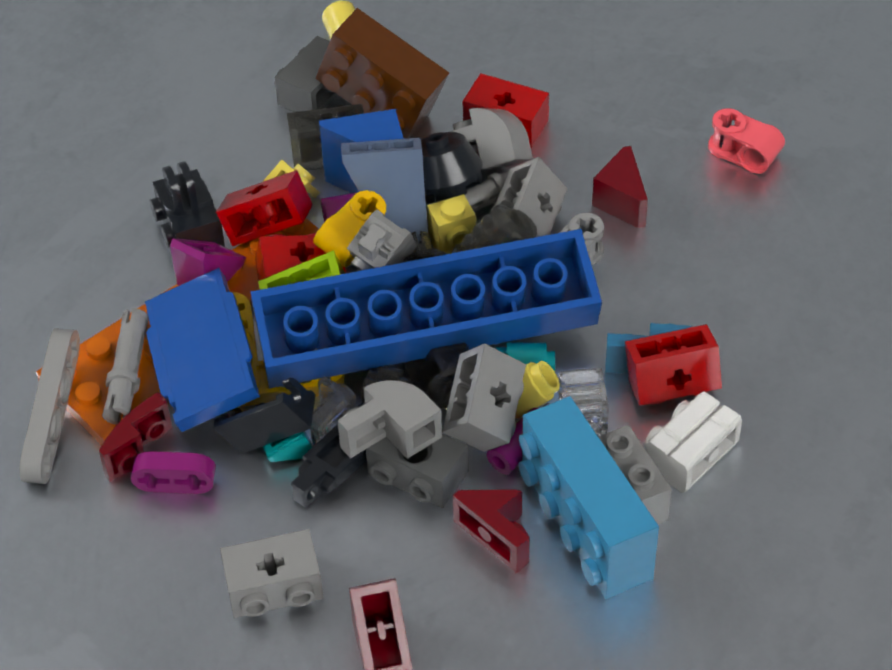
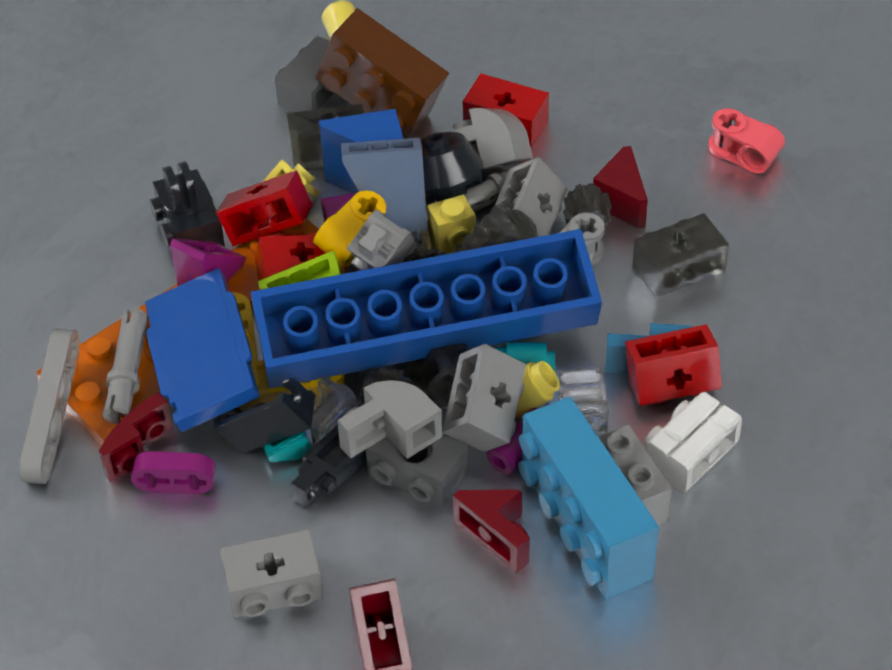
(587, 200): none -> clear smoke gear
(680, 255): none -> clear smoke brick

